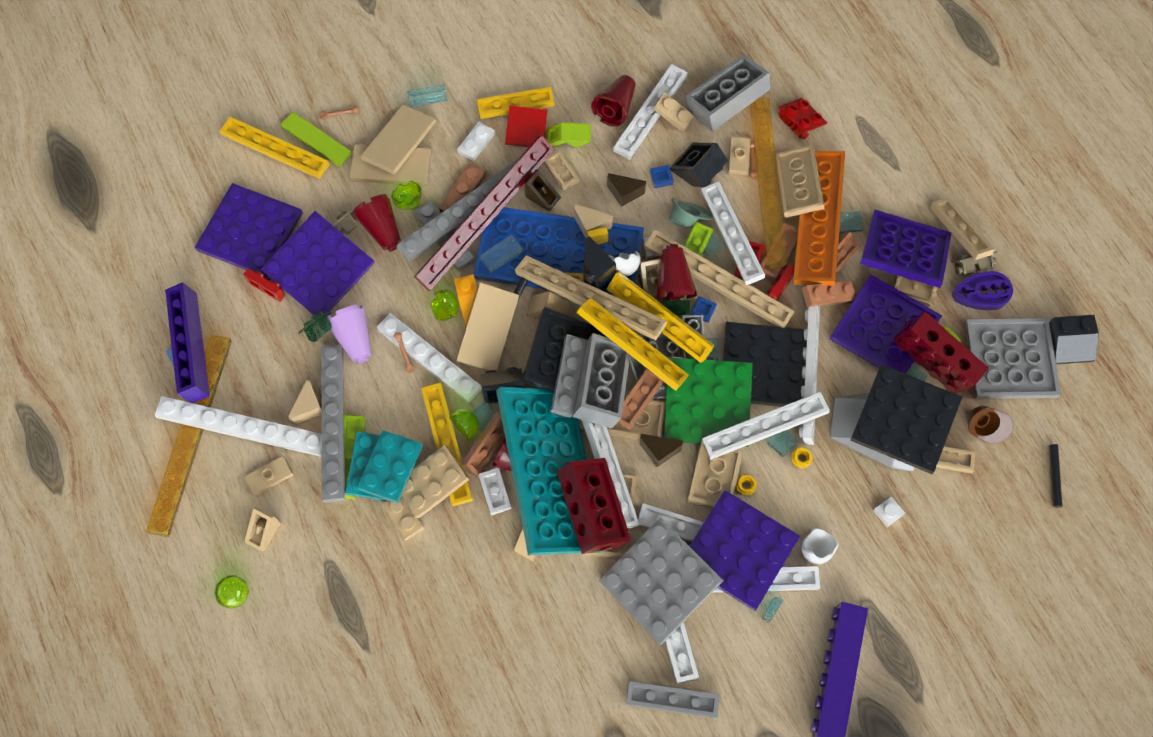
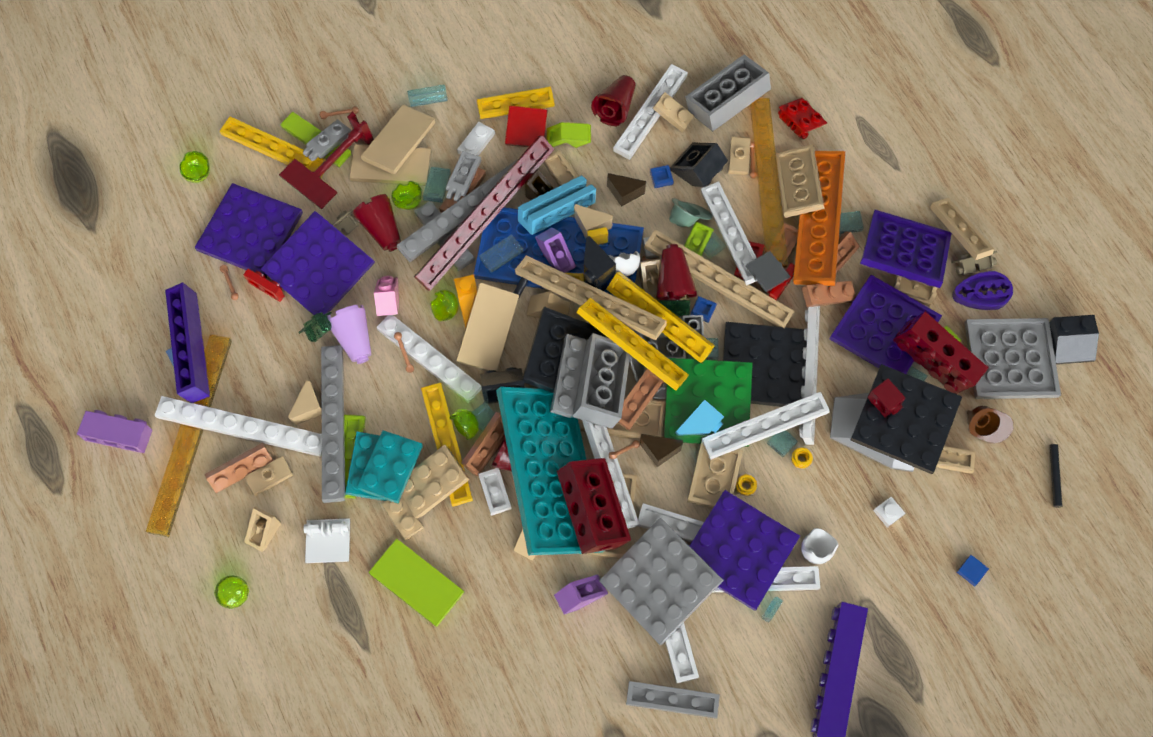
(115, 431): none -> medium lavender brick
(194, 167): none -> clear neon green hair
(224, 269): none -> nougat hinge
(238, 468): none -> nougat plate
(309, 182): none -> dark red piece
(326, 140): none -> light grey hinge
(327, 540): none -> white hinge
(387, 296): none -> bright pink slope
(416, 582): none -> lime tile
(436, 184): none -> clear light blue tile
(462, 175): none -> light grey hinge
(555, 205): none -> medium azure brick
(555, 250): none -> medium lavender slope
(580, 594): none -> medium lavender slope
(613, 455): none -> nougat hinge
(701, 421): none -> medium azure slope
(768, 271): none -> dark grey piece
(887, 398): none -> dark red brick
(972, 570): none -> blue tile

